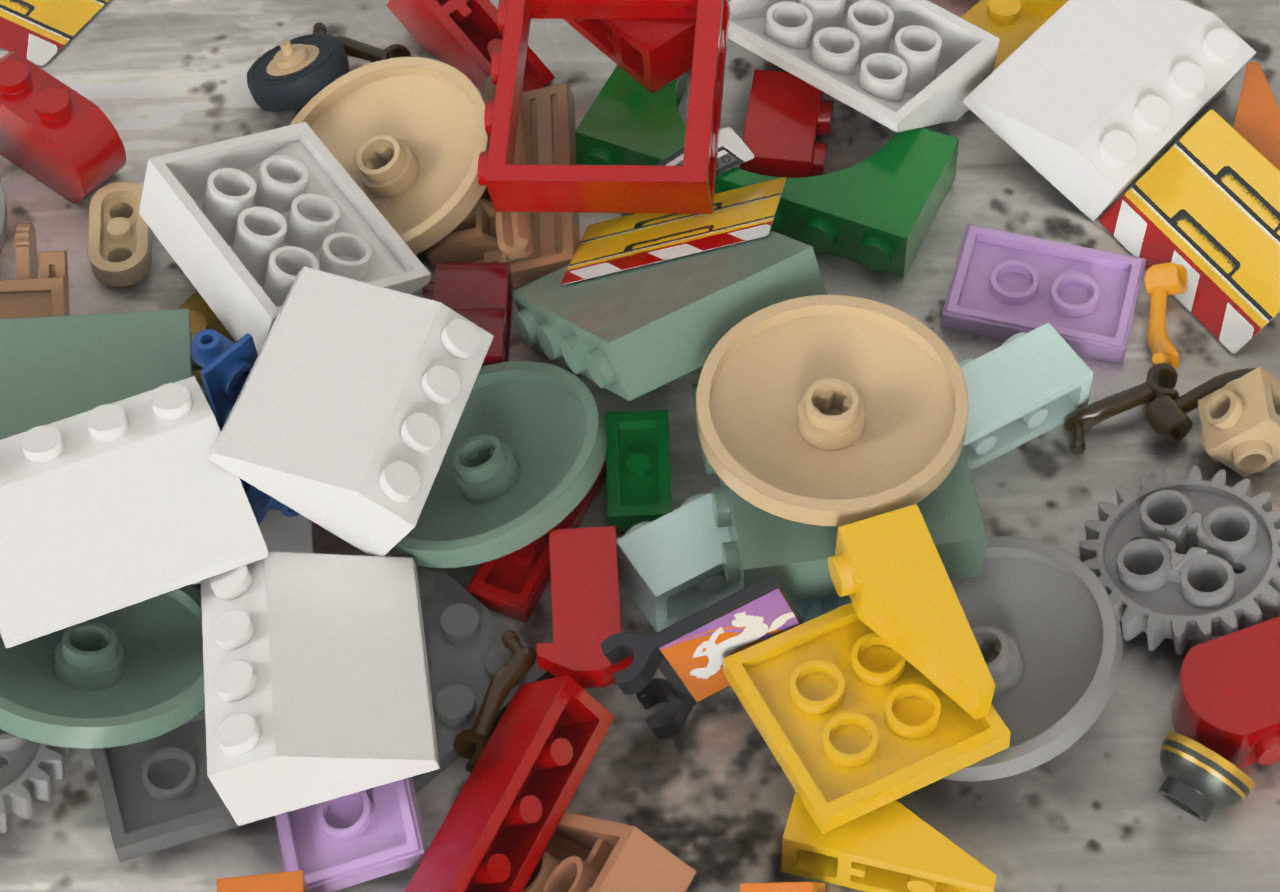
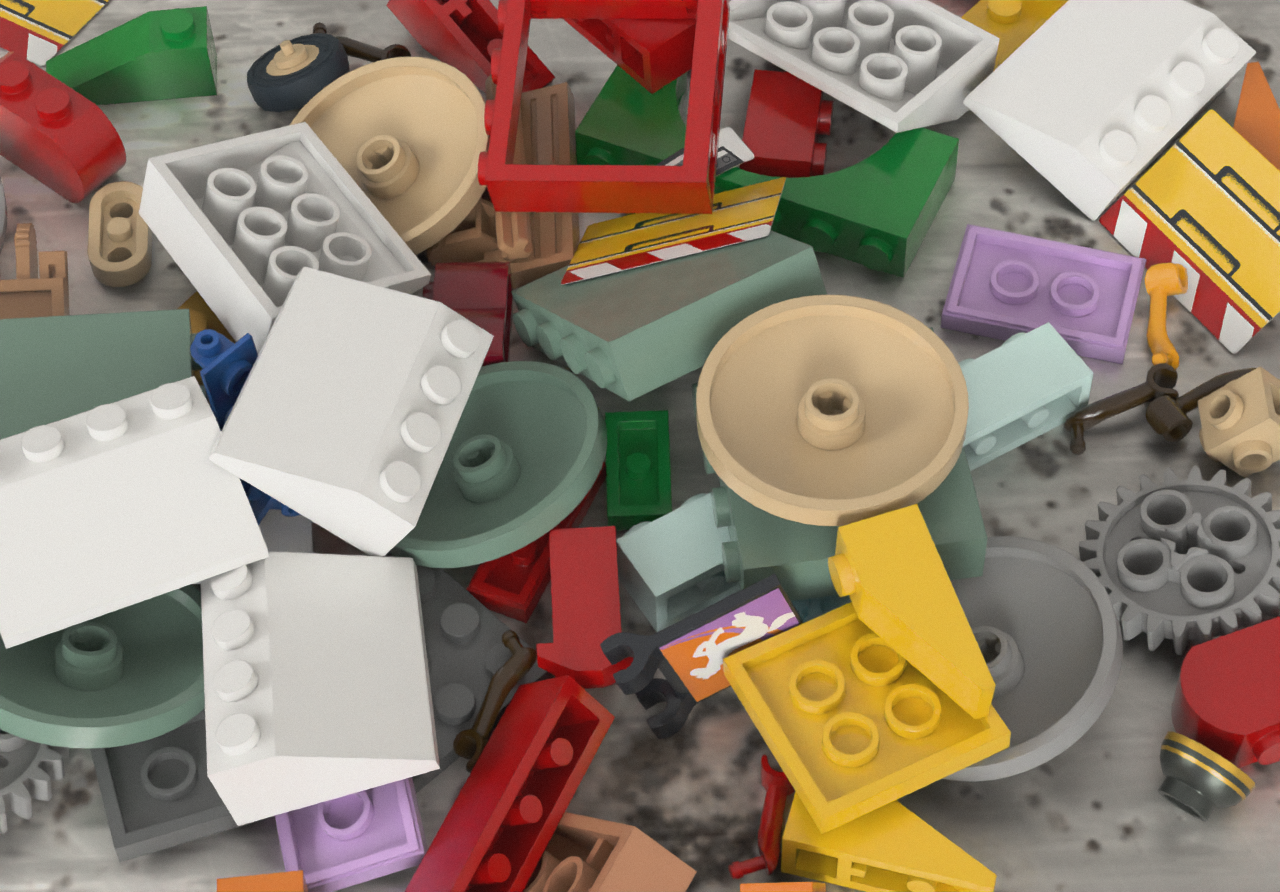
(144, 60): none -> green slope
(769, 832): none -> red piece

